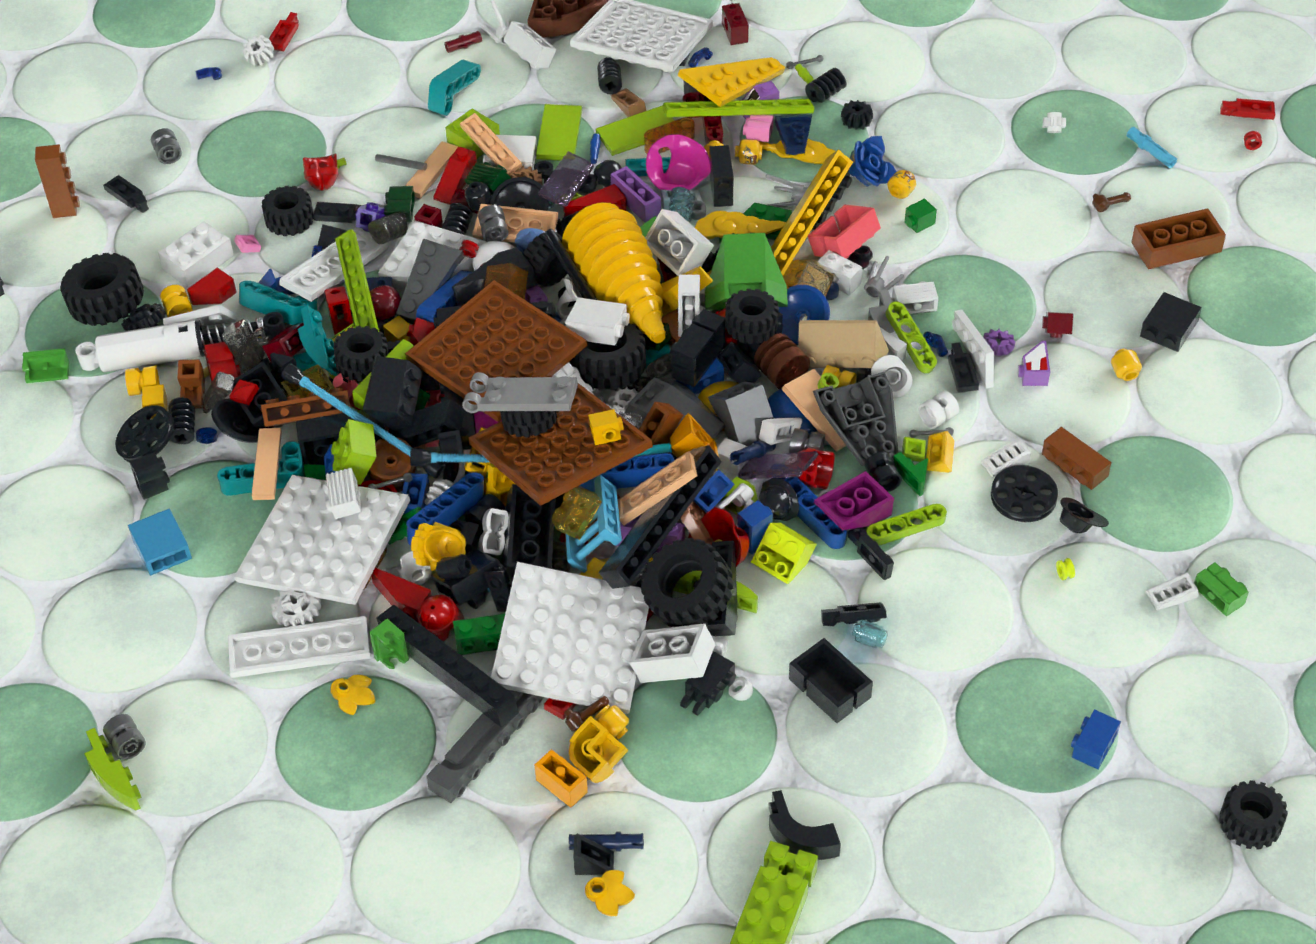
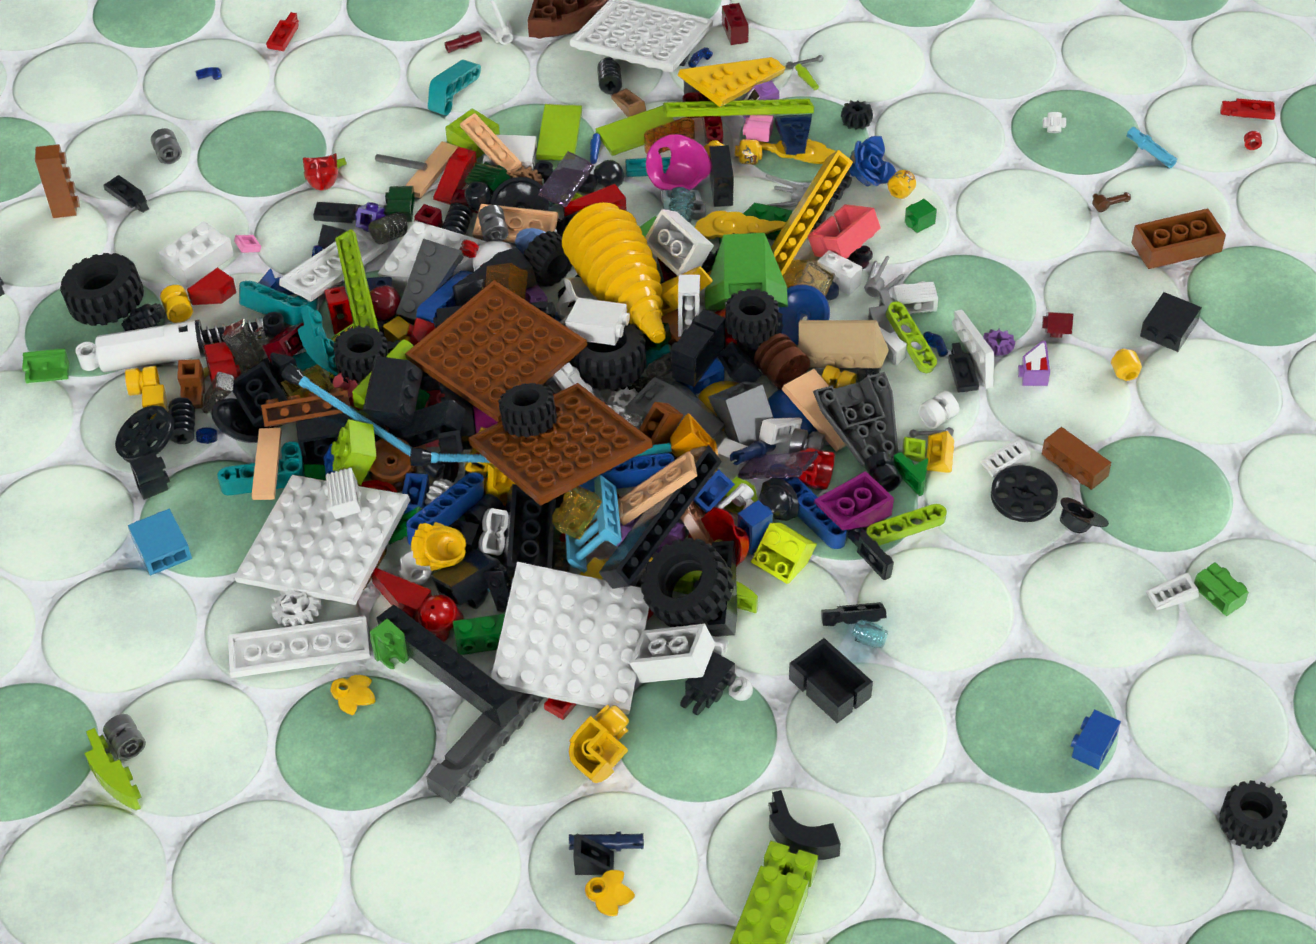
(207, 316): white wing -> none
(244, 392): red tile -> none
(258, 50): white gear -> none
(287, 210): black tyre -> none
(407, 477): flat silver hinge -> none
(453, 567): black brick -> none
(521, 393): light grey hinge -> none
(529, 45): white brick -> none
(561, 778): light orange brick -> none
(568, 265): black axle -> none
(576, 719): reddish brown piece -> none
(605, 427): yellow brick -> none
(638, 194): medium lavender brick -> none
(825, 85): black piece -> none
(828, 377): lime bush -> none
(896, 372): white piece -> none
(1065, 569): neon yellow bush -> none

